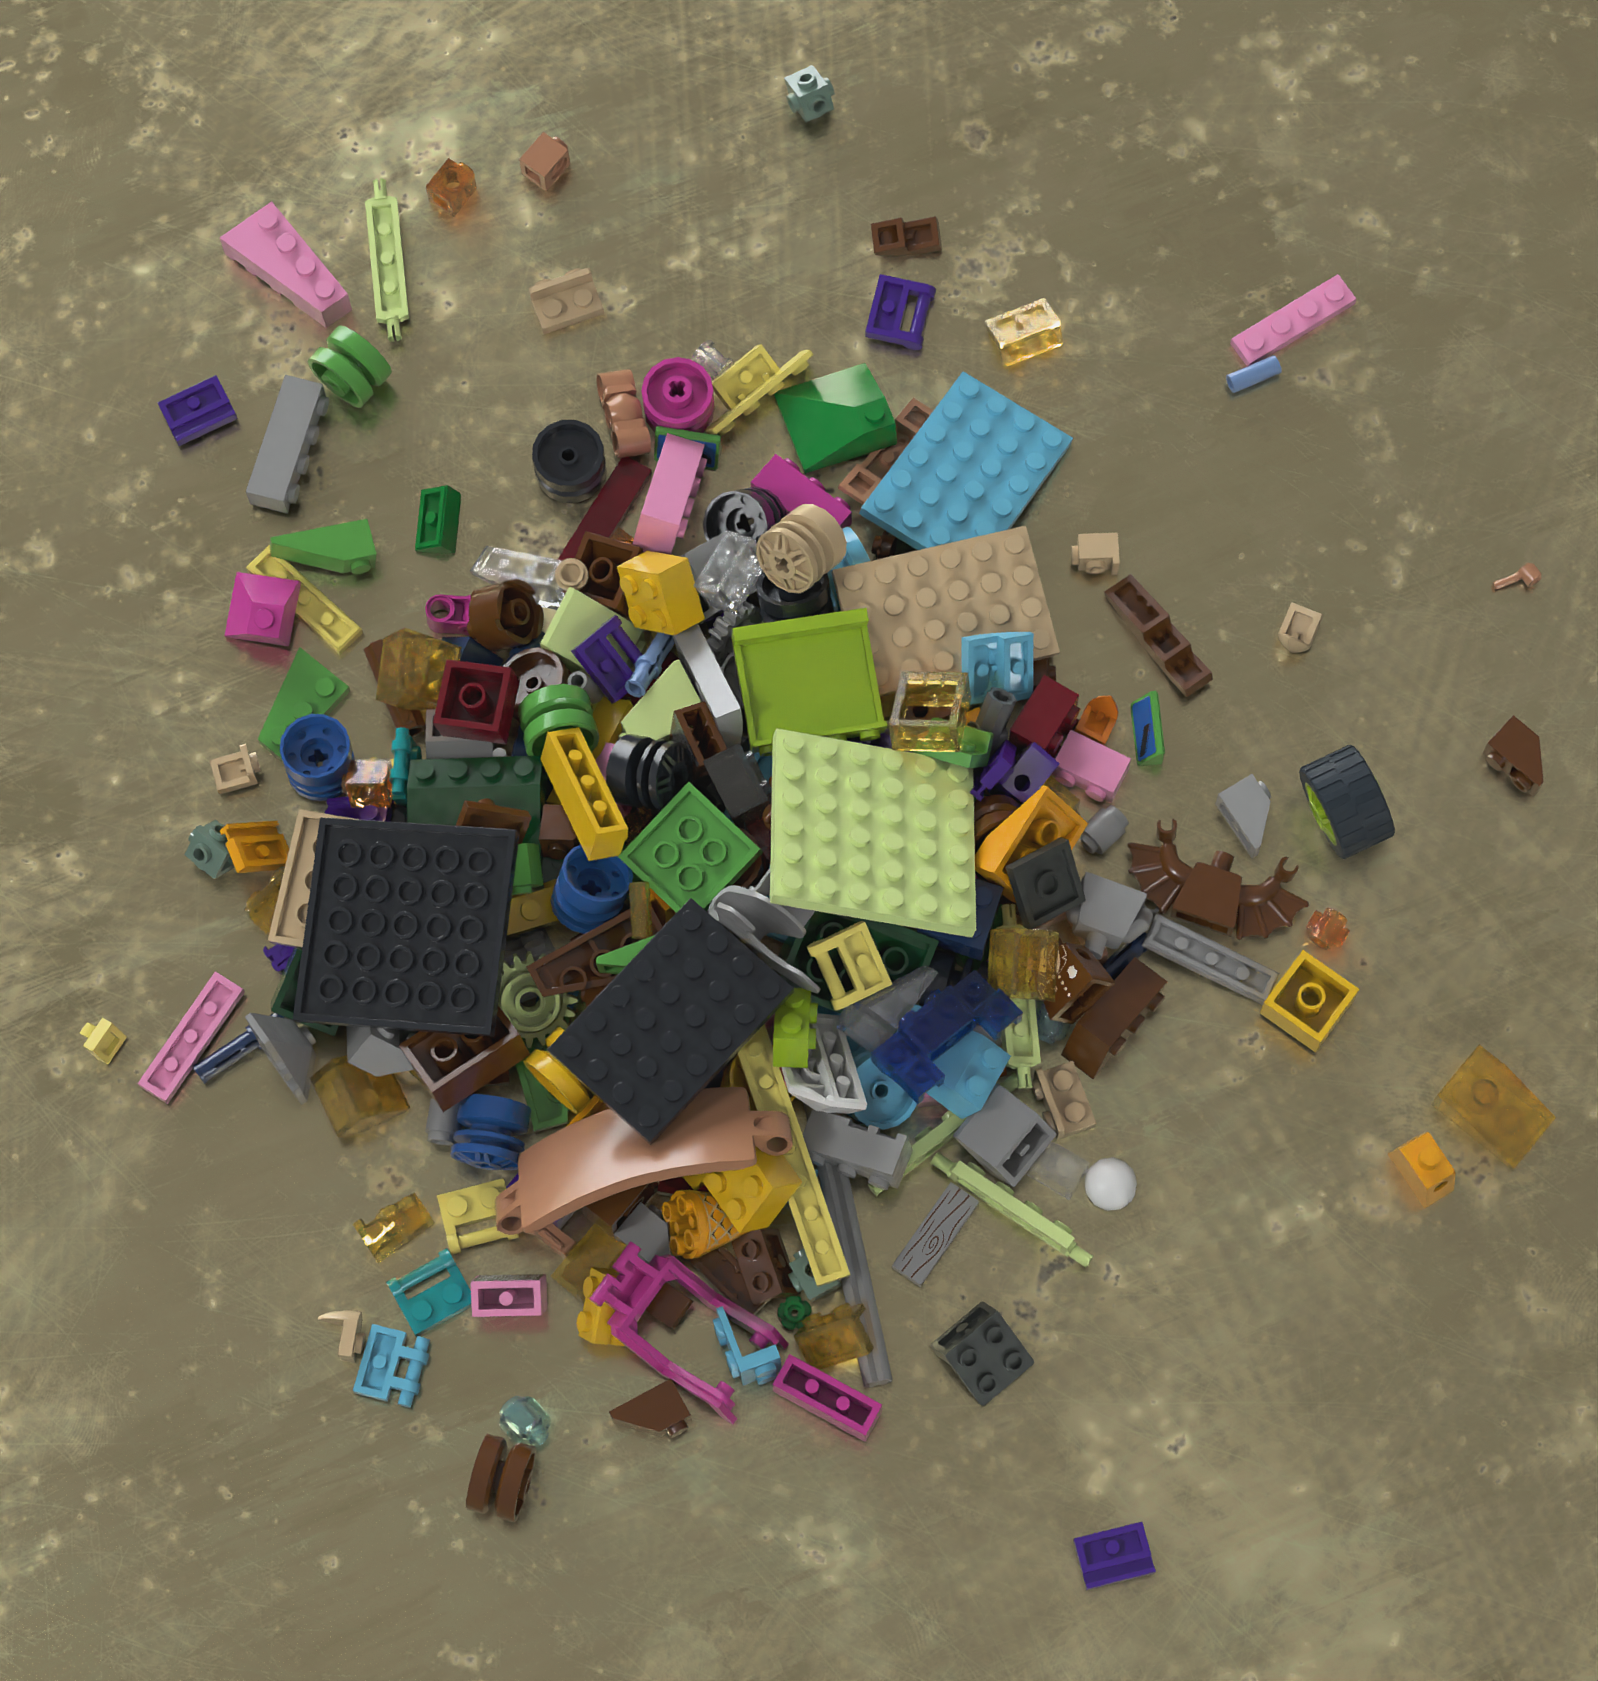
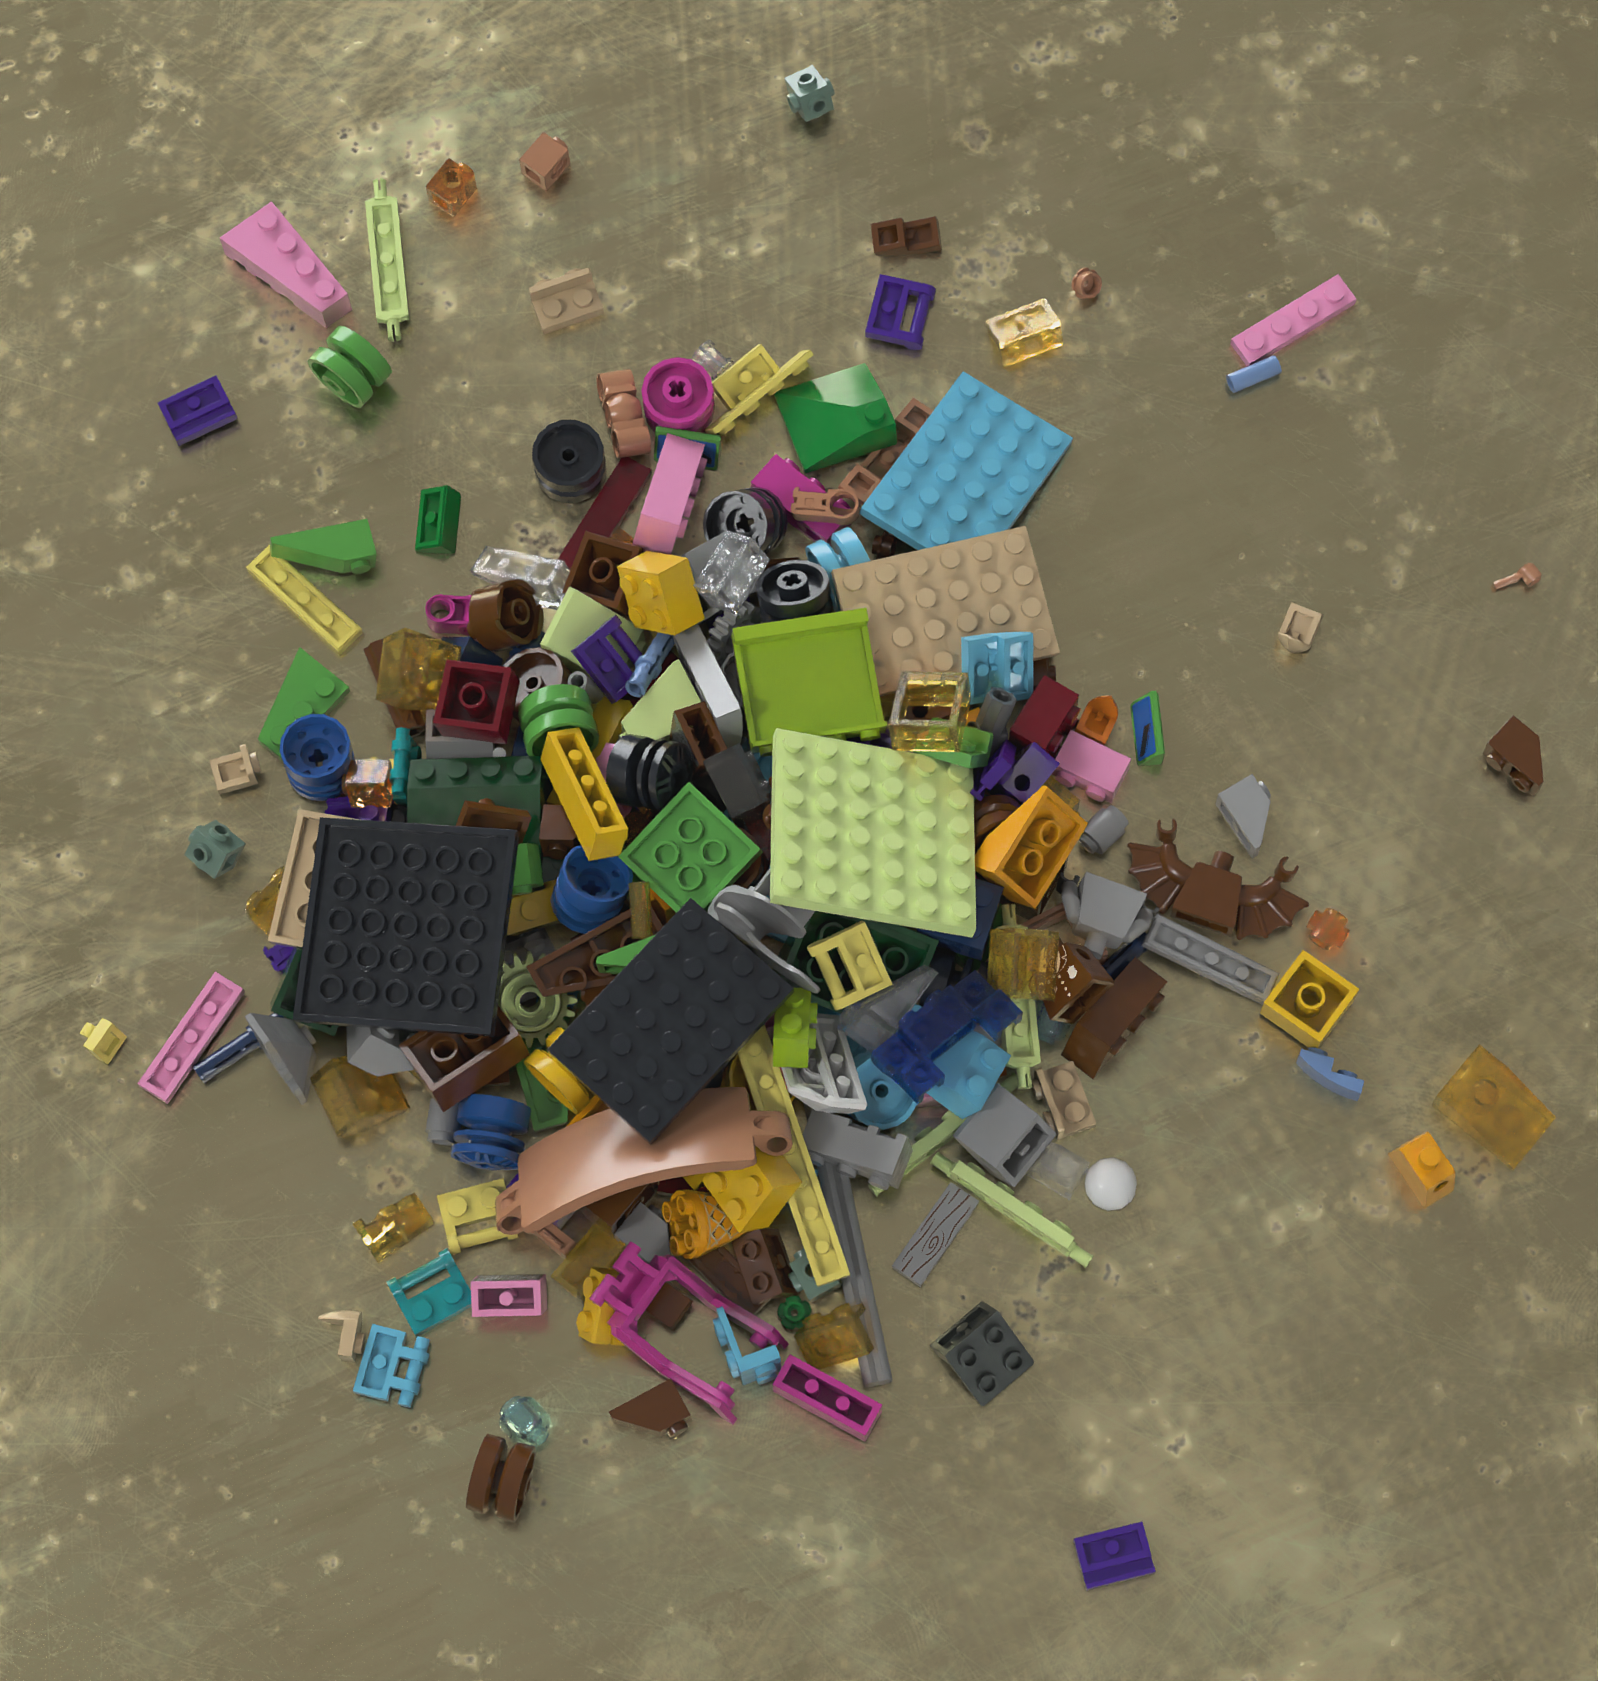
(255, 846): light orange plate -> none
(262, 609): dark pink slope -> none
(286, 444): light grey brick -> none
(572, 574): tan plate -> none
(801, 548): tan wheel -> none
(820, 508): none -> nougat piece
(1045, 883): pearl dark grey plate -> none
(1092, 283): none -> nougat plate
(1096, 553): tan brick -> none
(1158, 635): reddish brown slope -> none
(1319, 1066): none -> medium blue slope
(1347, 801): black wheel -> none

